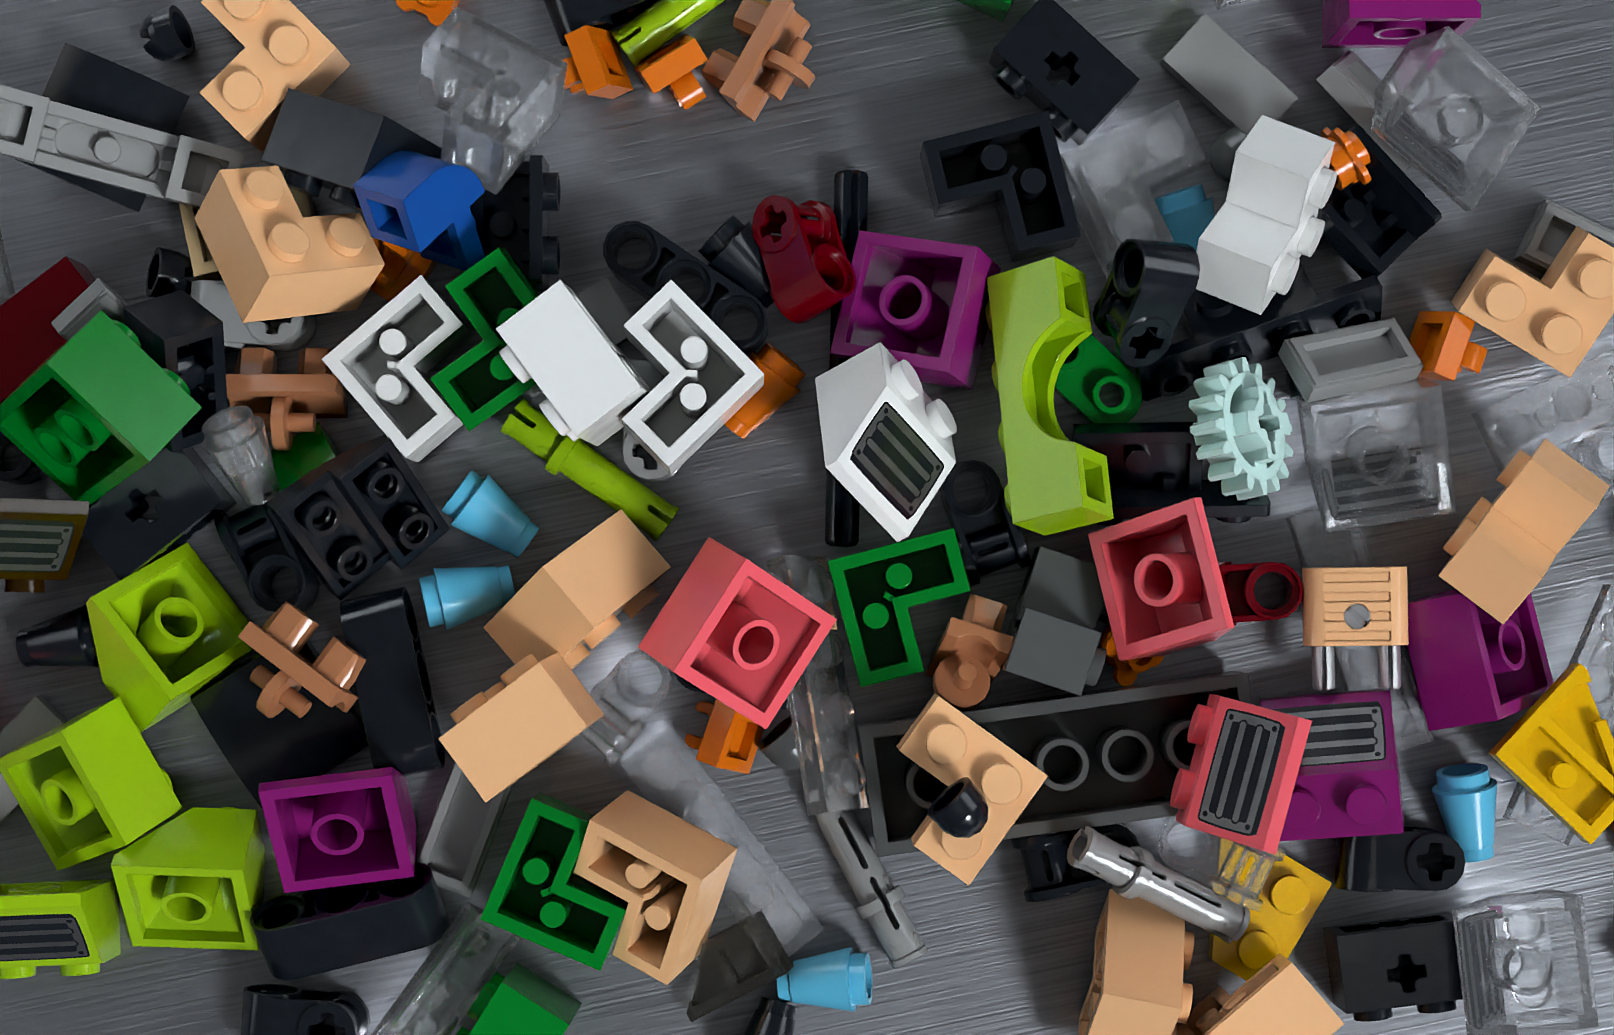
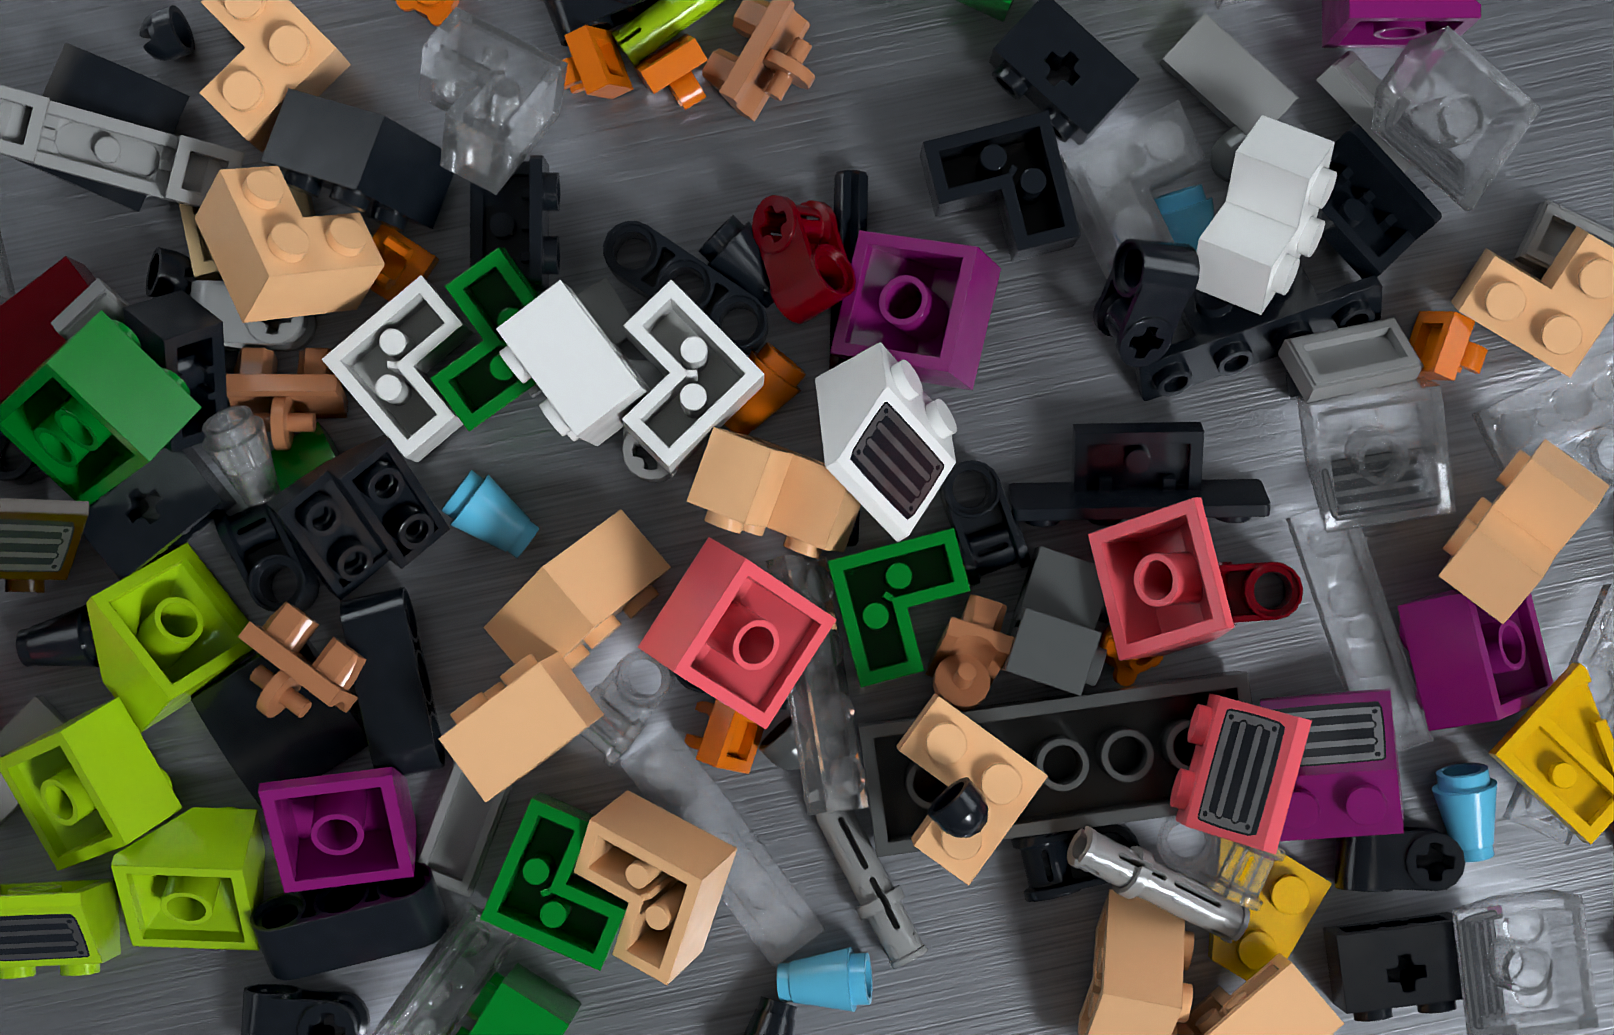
(423, 207): blue brick -> none
(464, 593): medium azure cone -> none
(589, 470): lime pin -> none
(736, 964): clear smoke tile -> none
(764, 485): none -> light nougat brick
(1036, 323): lime arch -> none
(1084, 376): green plate -> none
(1241, 429): light aqua gear -> none
(1348, 158): orange plate -> none
(1355, 610): light nougat piece -> none

